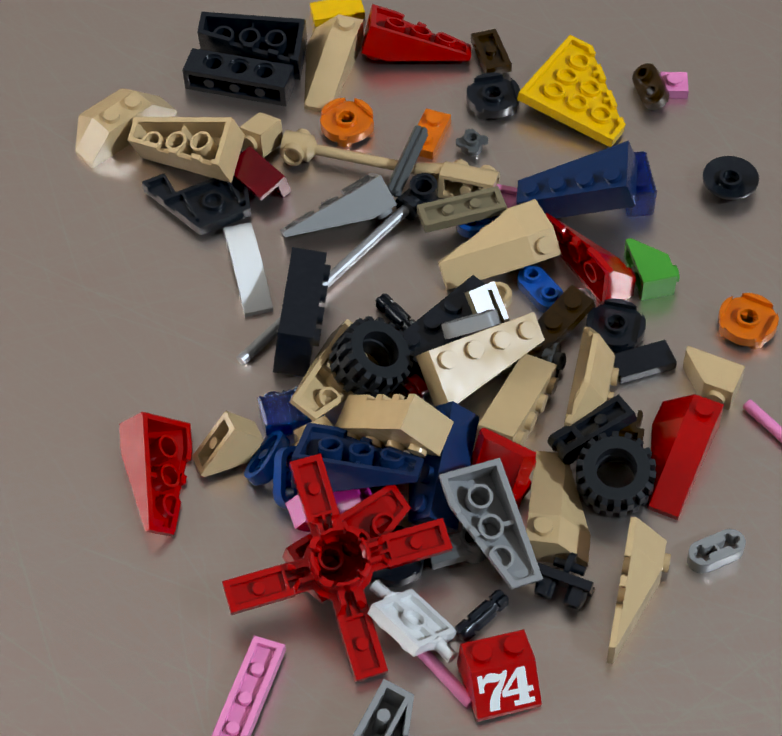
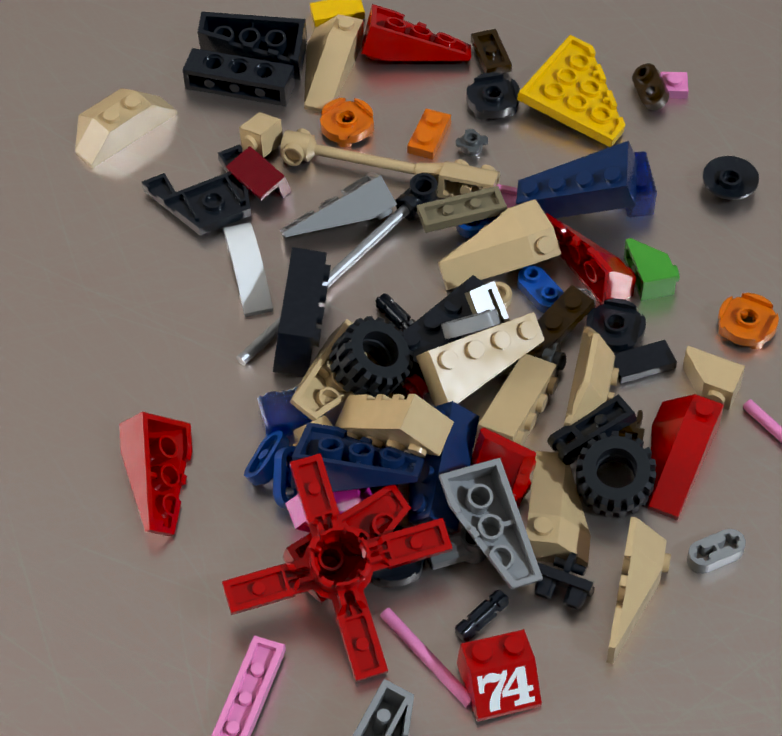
(190, 143): tan wedge -> none
(227, 444): tan slope -> none
(407, 160): dark grey axle -> none
(412, 622): white plate -> none

